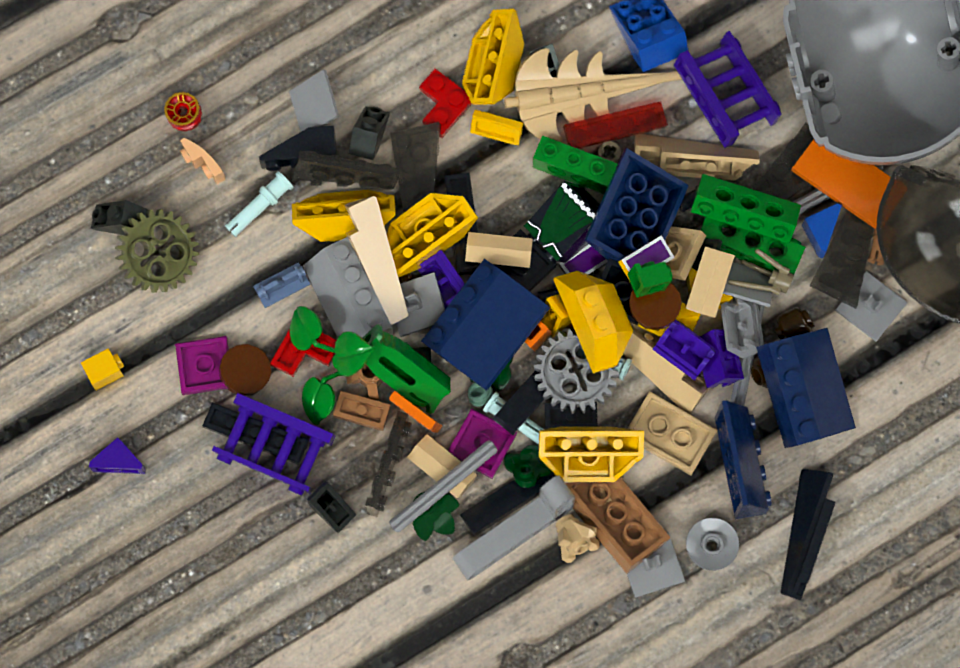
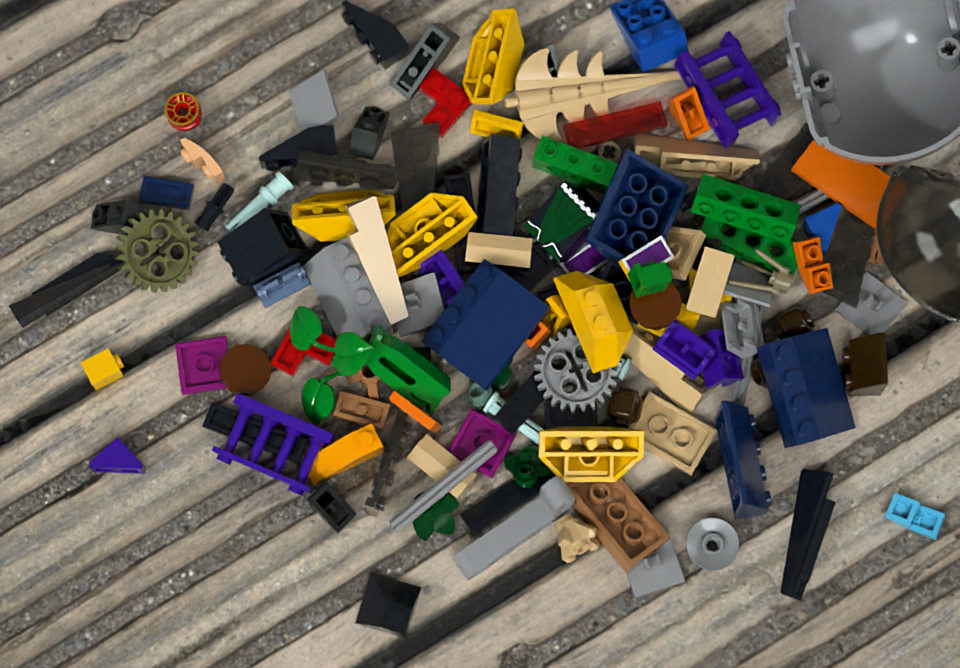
(66, 288): none -> black wedge
(166, 193): none -> dark blue tile
(214, 207): none -> black axle
(263, 247): none -> black slope
(346, 454): none -> light orange slope
(380, 36): none -> black slope
(388, 605): none -> black slope
(424, 58): none -> pearl dark grey slope
(498, 185): none -> black brick
(625, 407): none -> dark brown head
(688, 113): none -> orange slope
(810, 261): none -> orange slope
(866, 365): none -> dark brown slope
(914, 516): none -> medium azure slope

